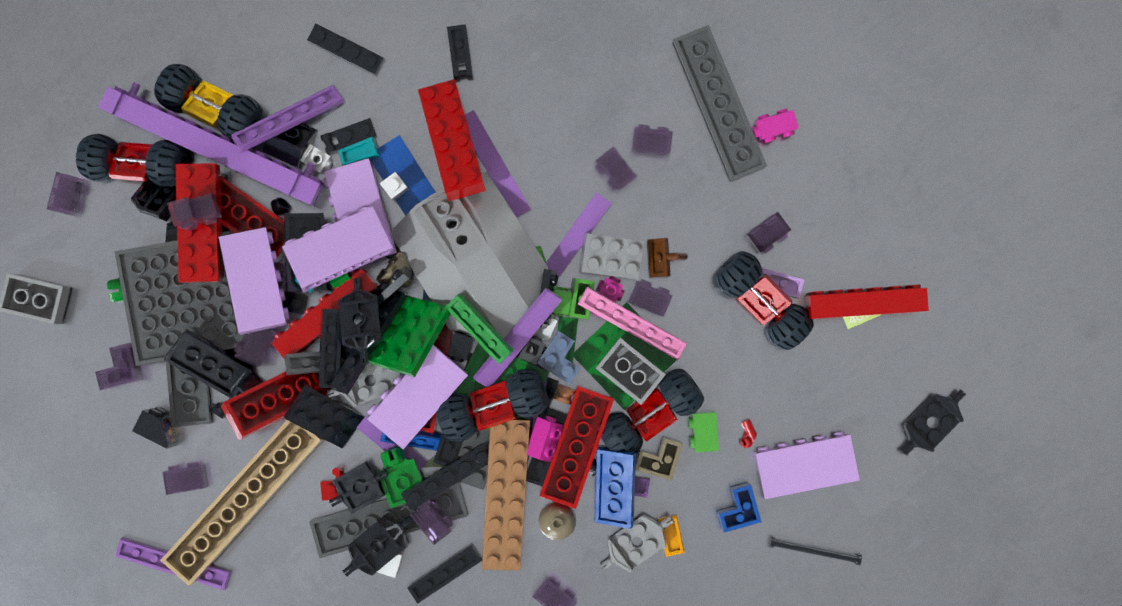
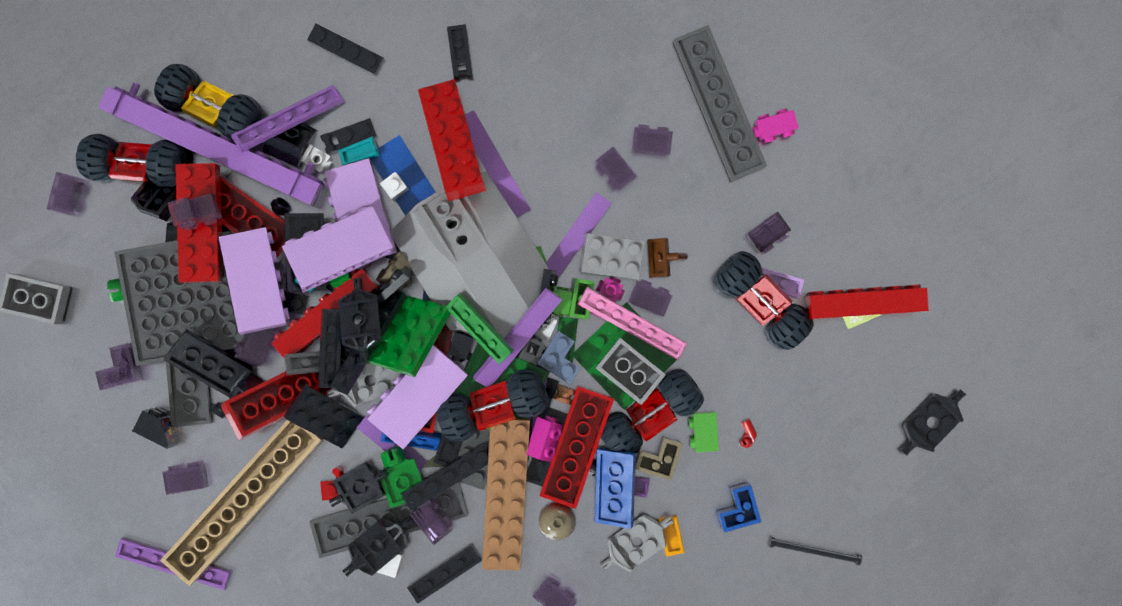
(806, 465): lavender brick -> none

